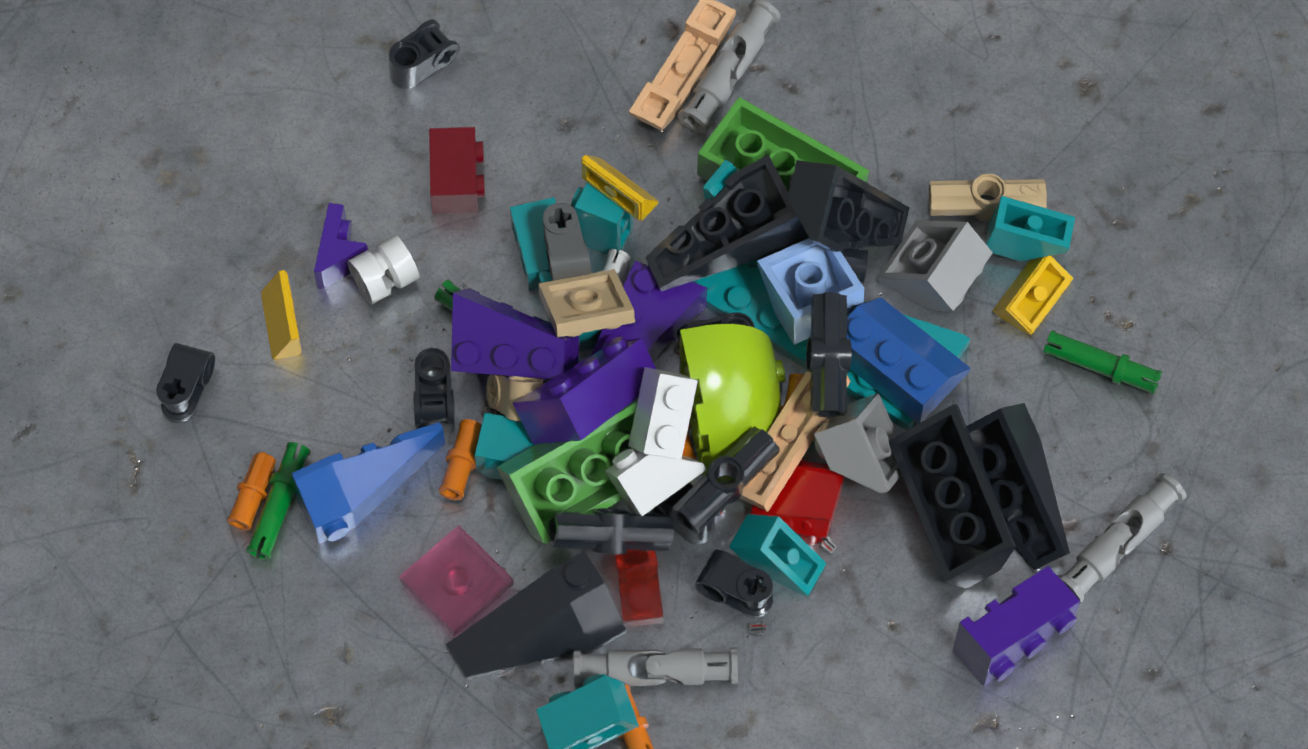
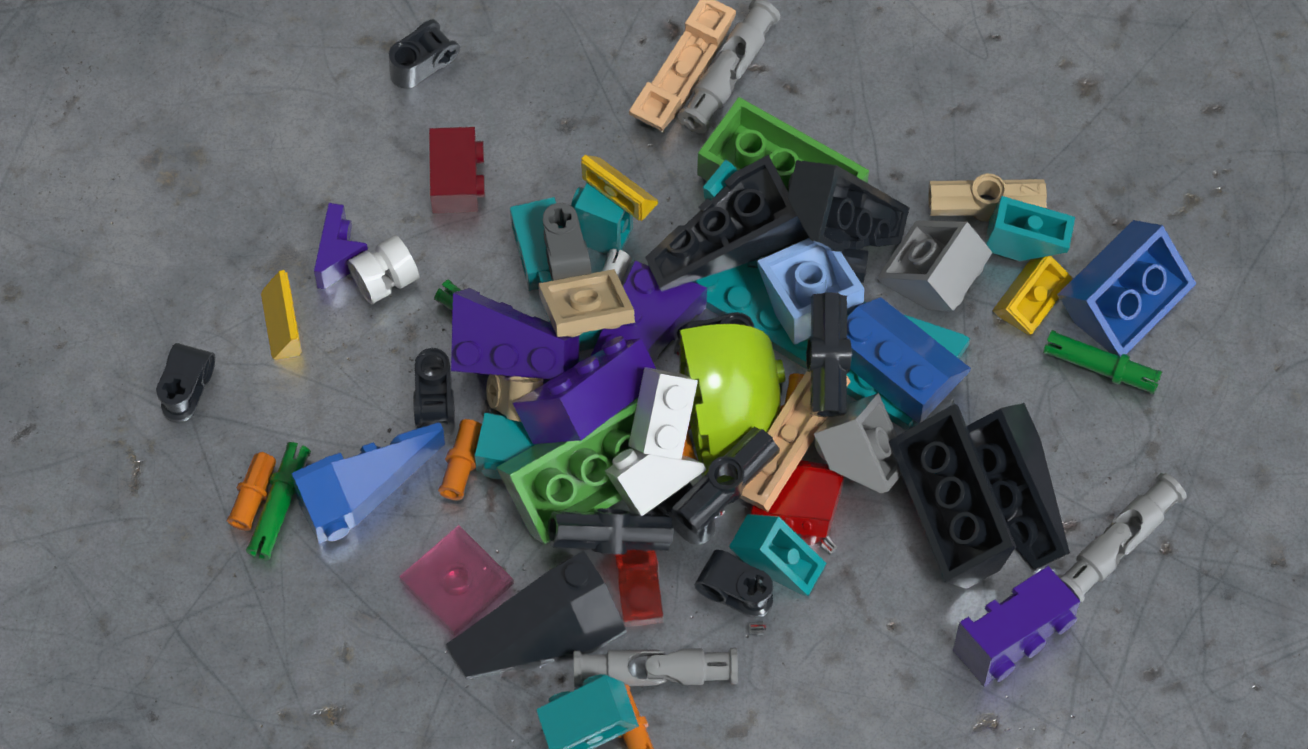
(1128, 287): none -> blue slope

